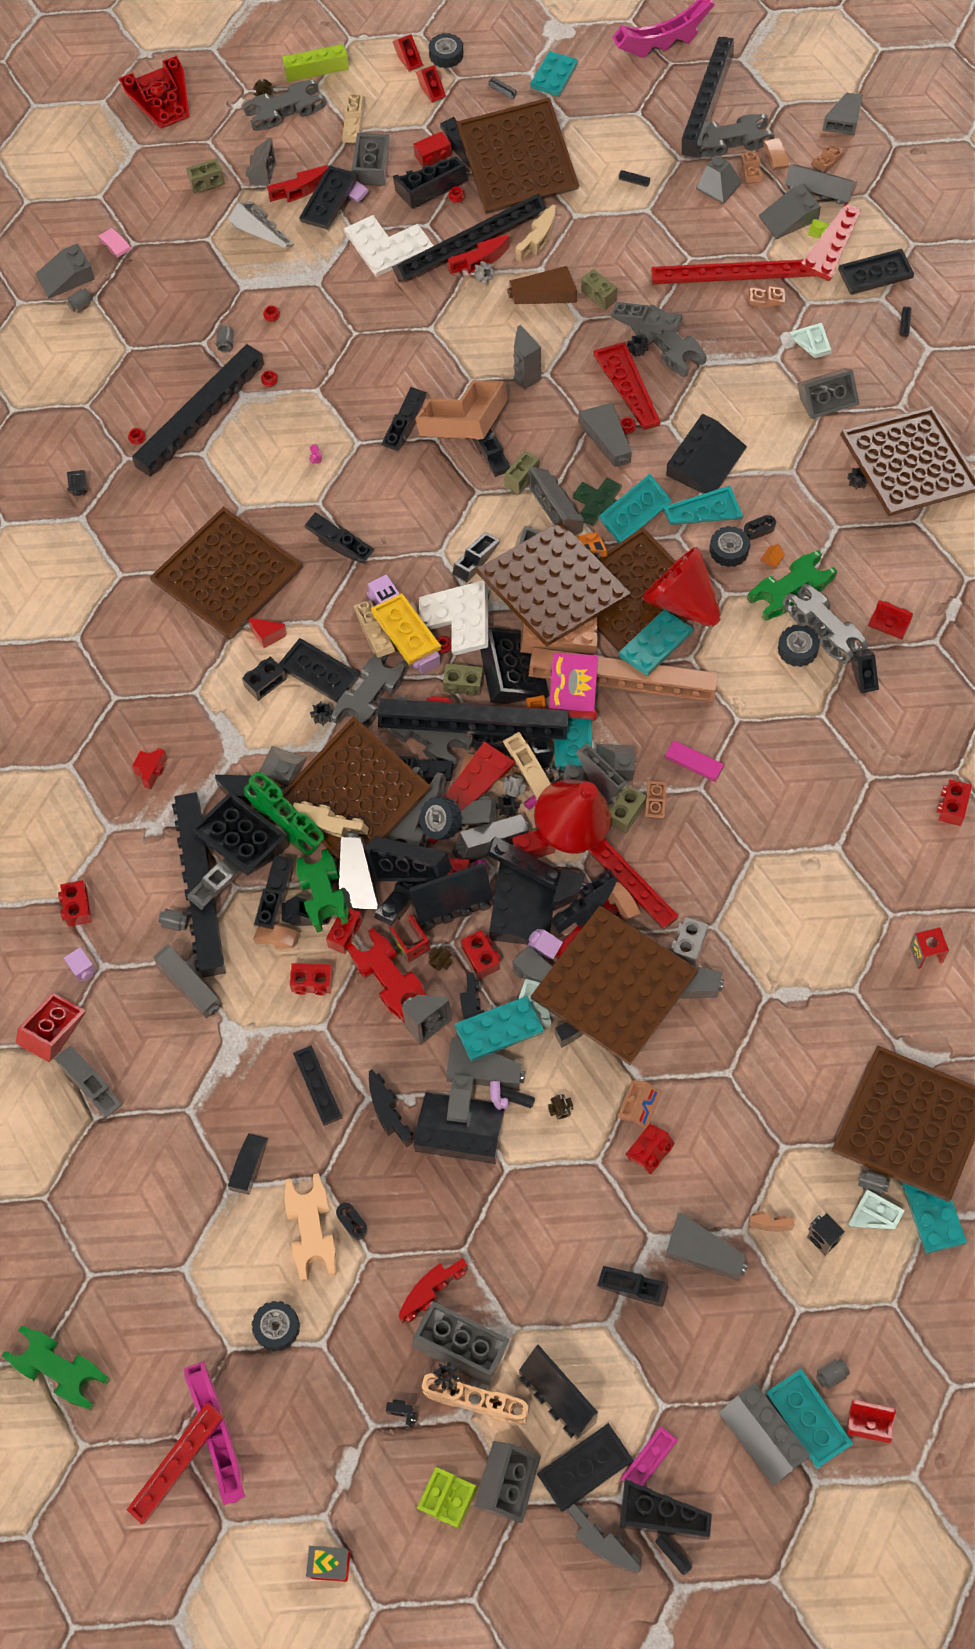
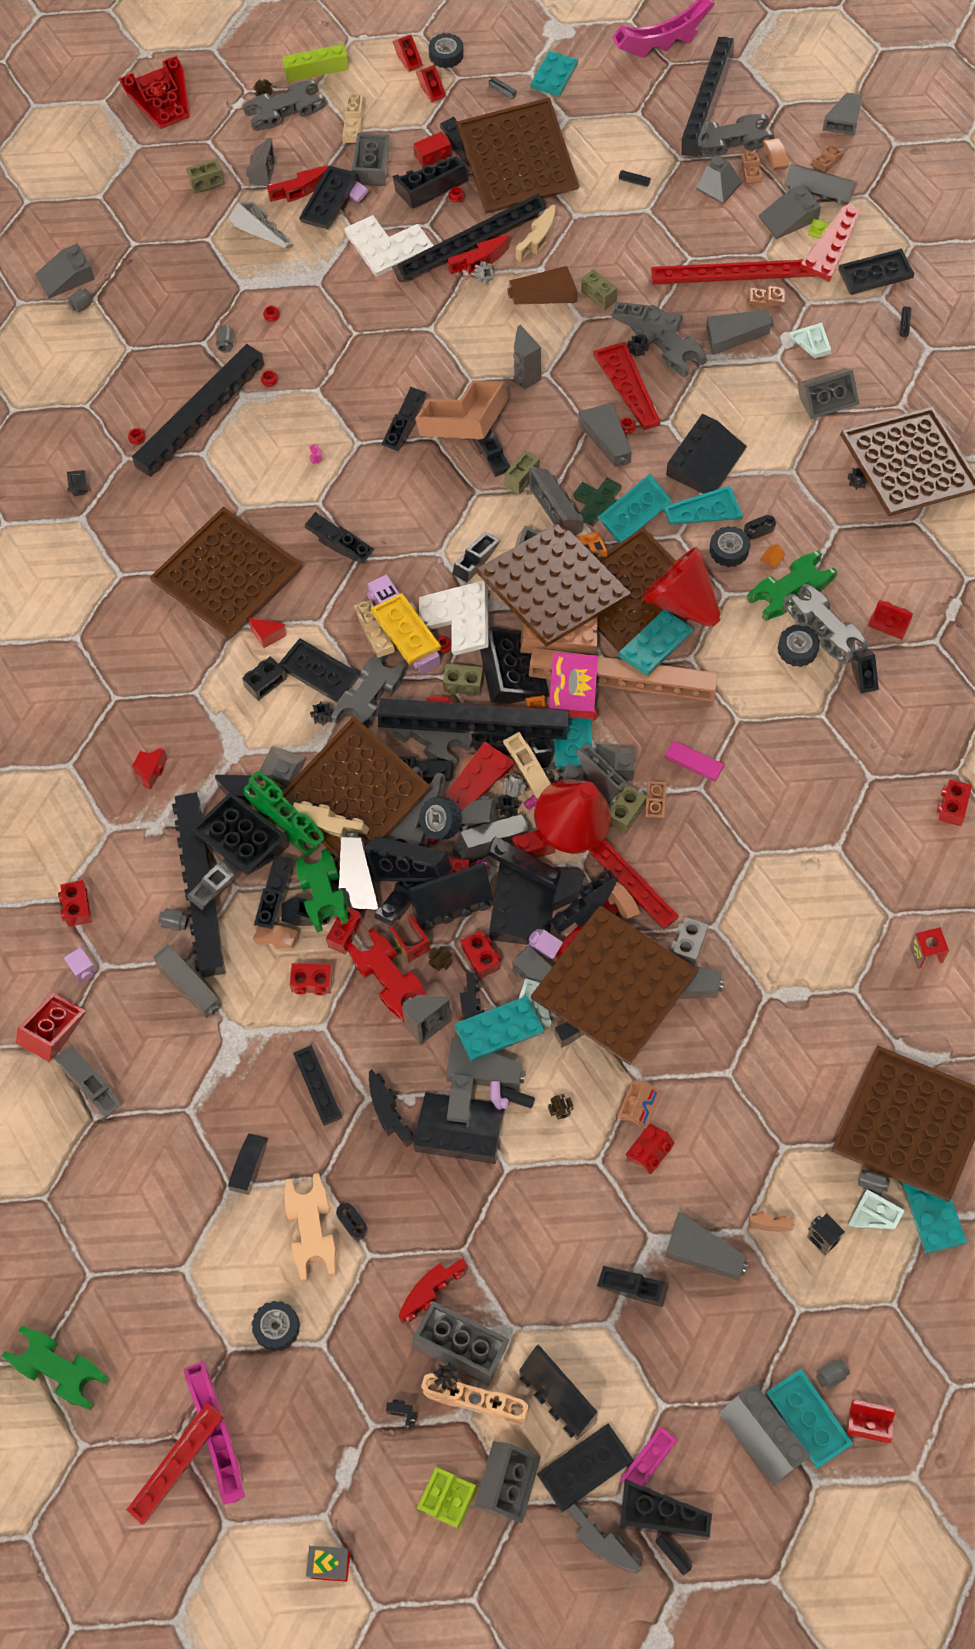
(114, 242): bright pink slope -> none
(736, 329): none -> dark grey slope

